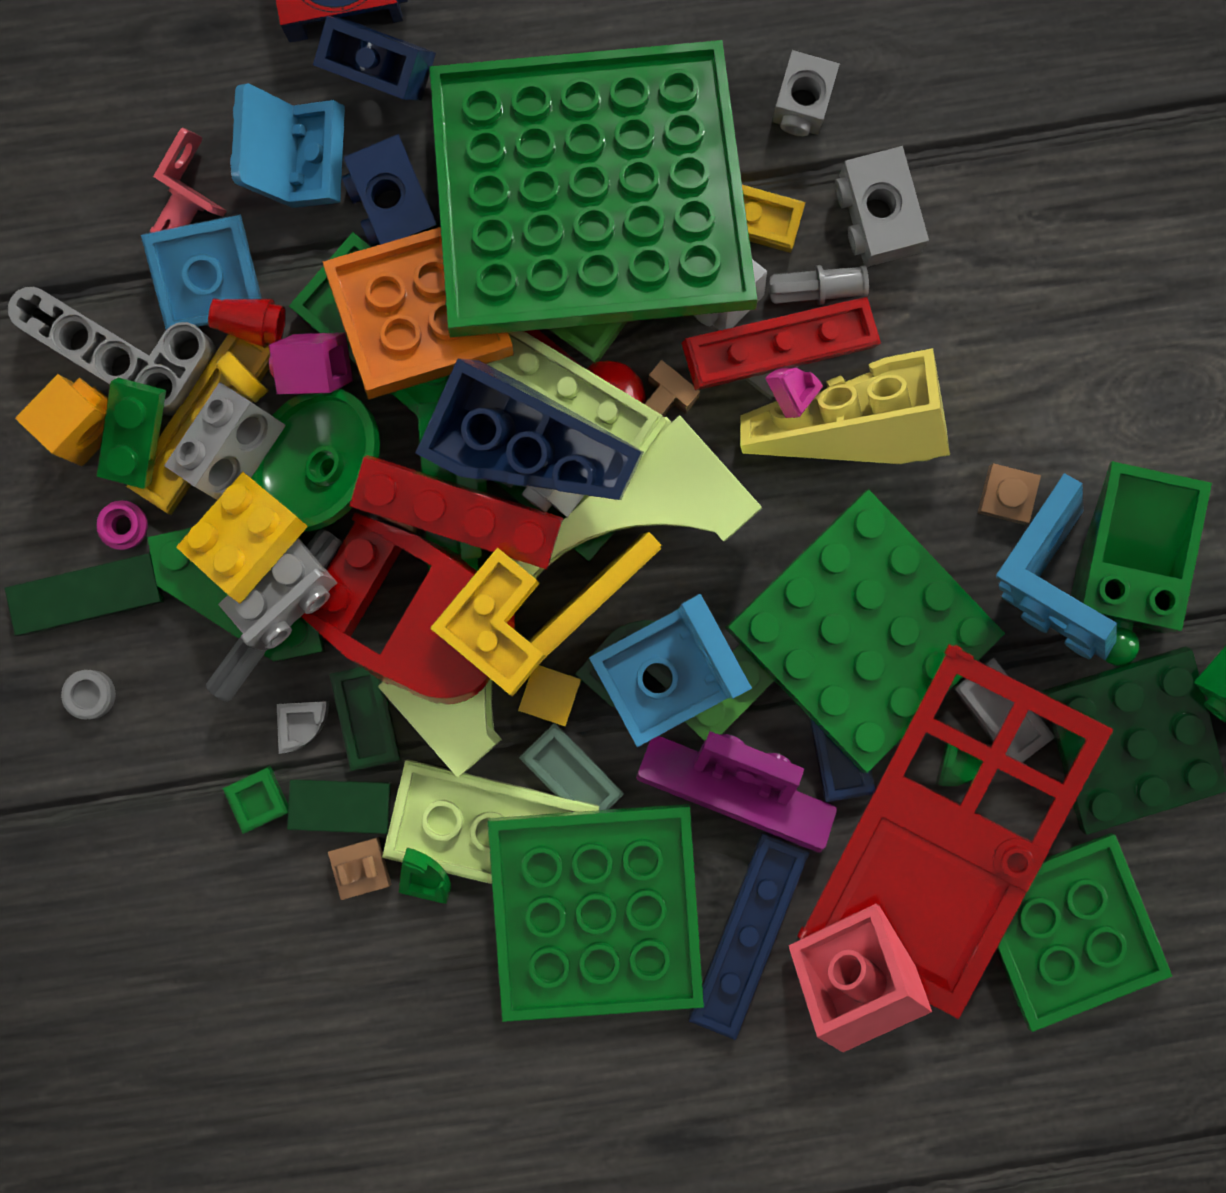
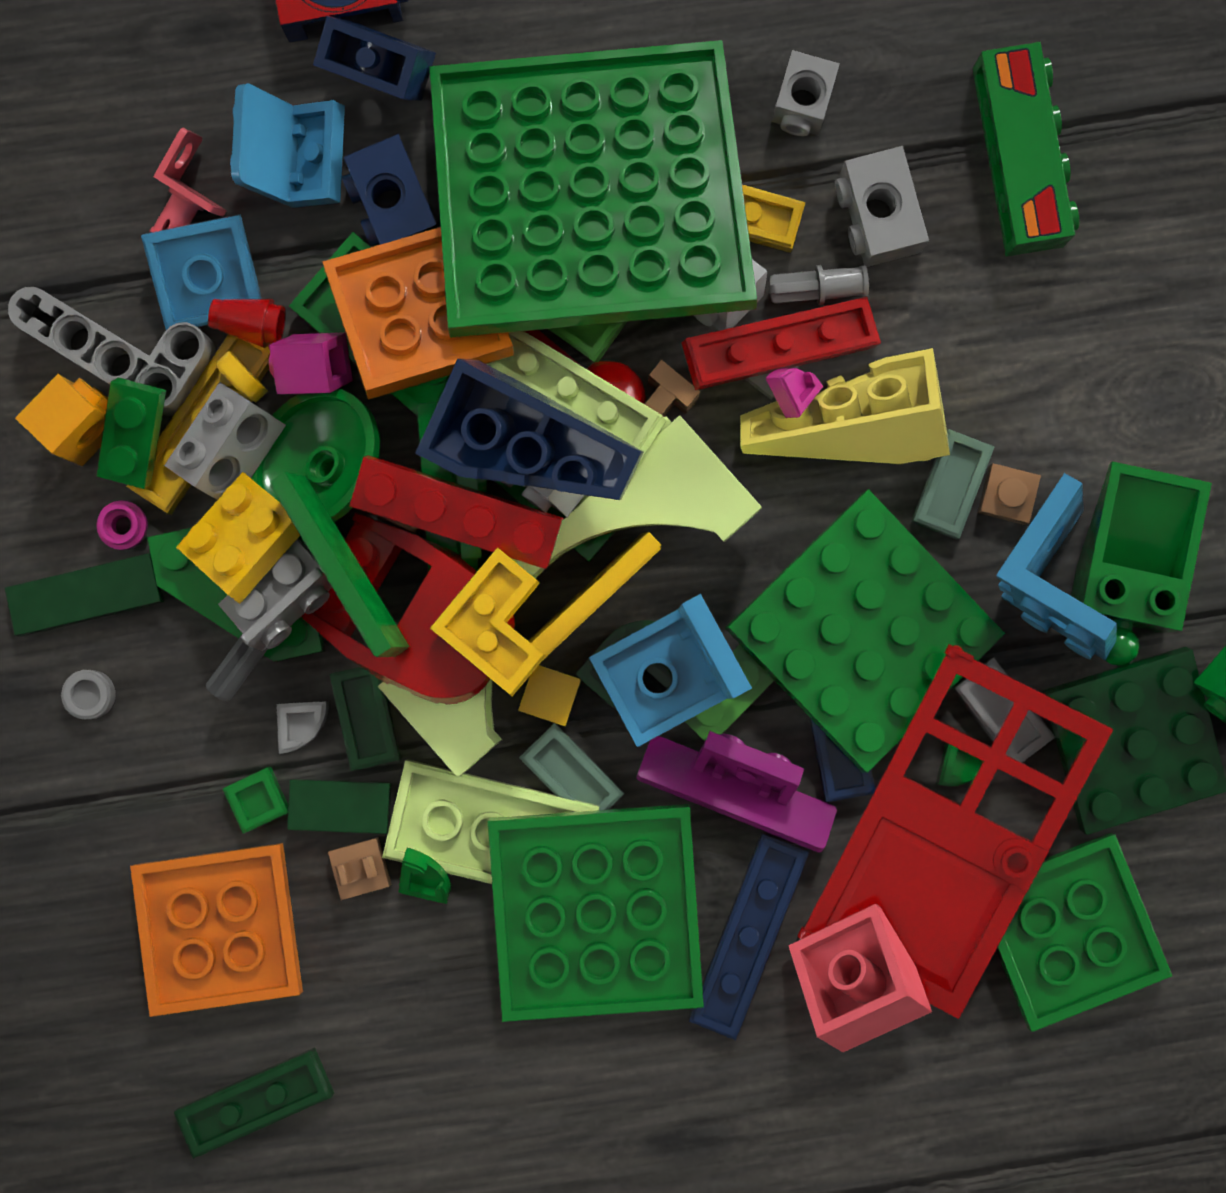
(216, 929): none -> orange plate
(253, 1103): none -> dark green tile
(339, 565): none -> green tile
(953, 485): none -> sand green tile
(1025, 149): none -> green brick

